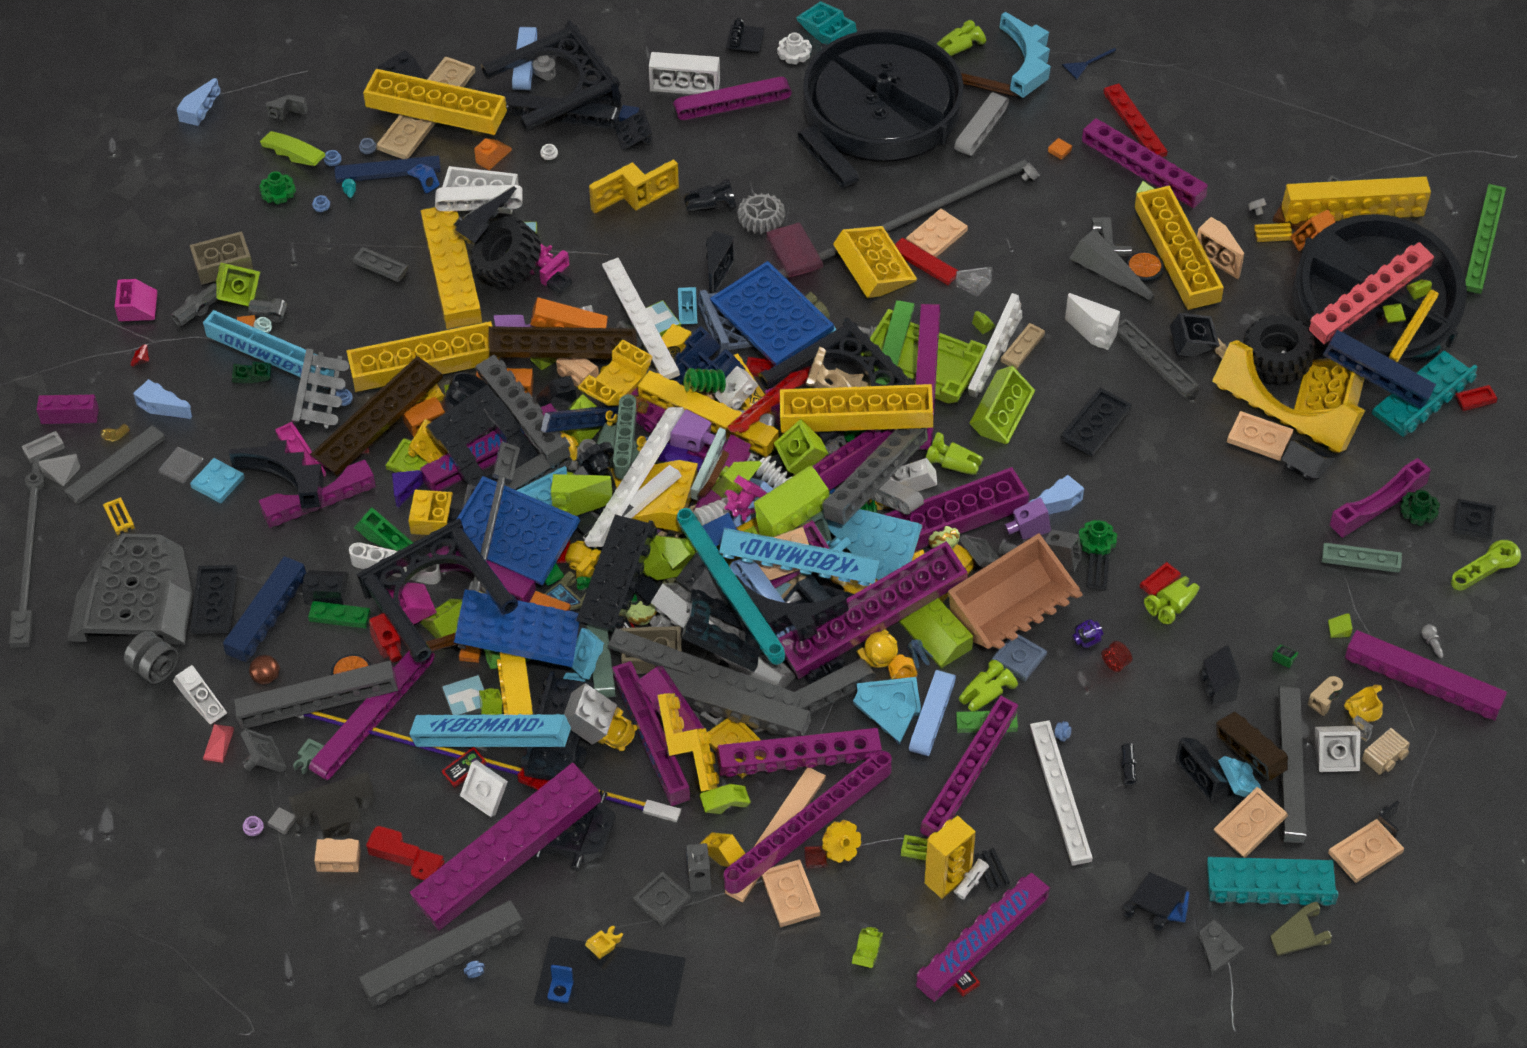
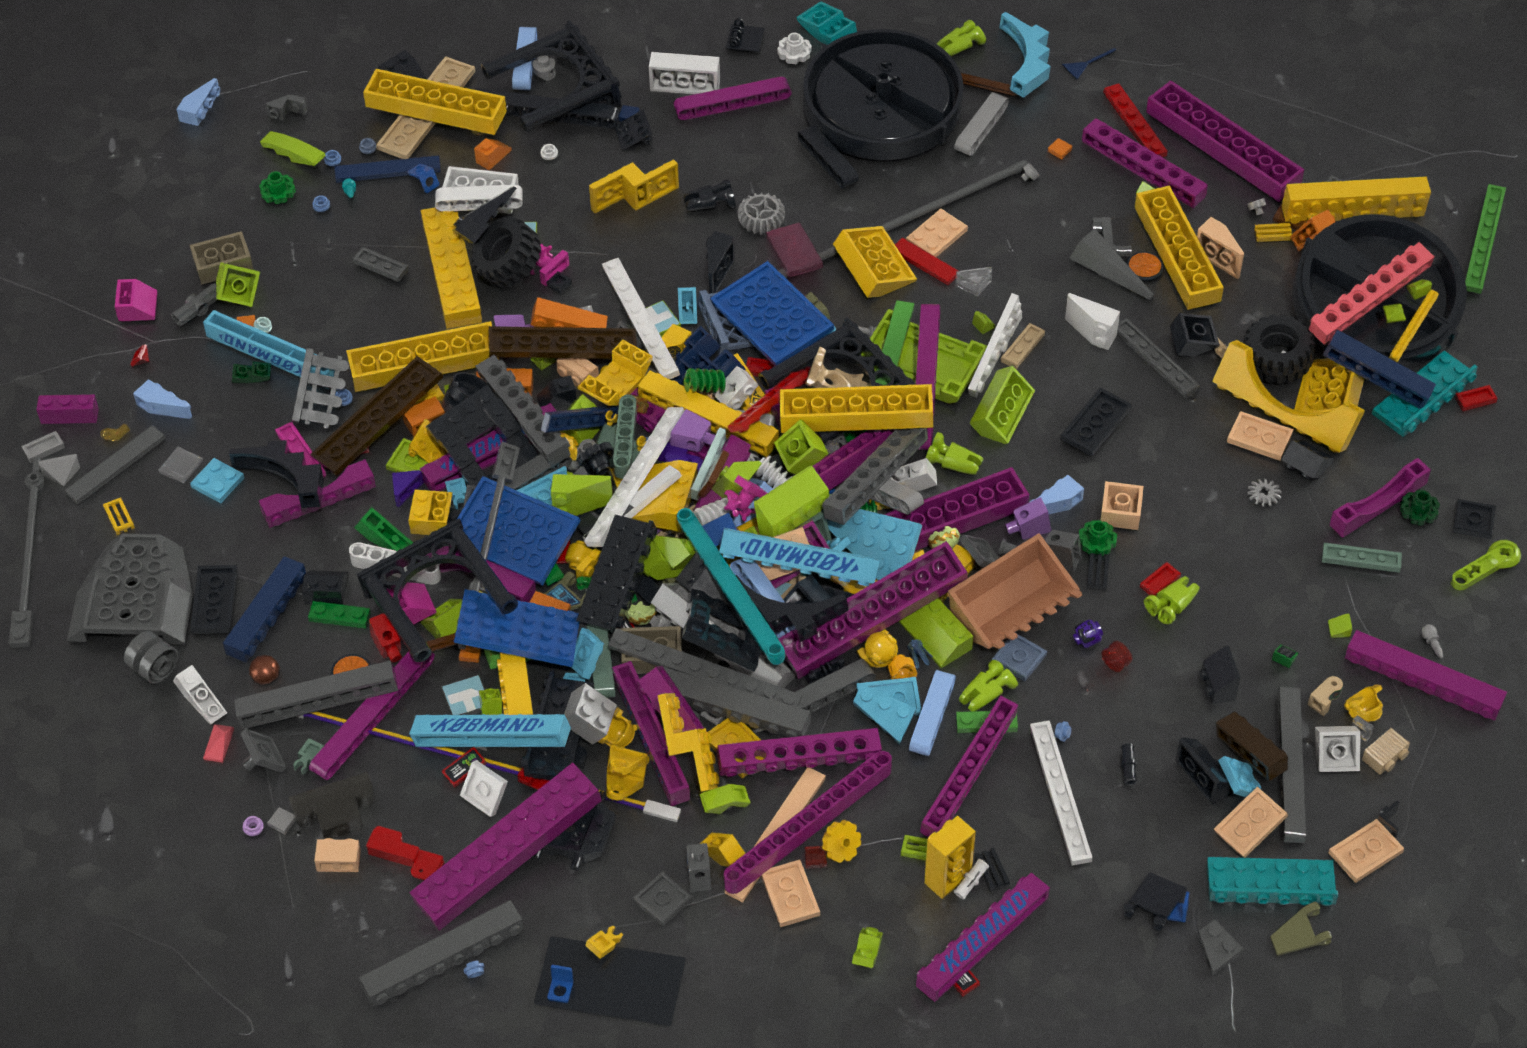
(272, 310): dark grey piece -> none
(458, 489): none -> medium azure plate
(625, 772): none -> yellow piece
(1122, 505): none -> light nougat brick
(1224, 140): none -> magenta brick
(1261, 497): none -> light grey gear

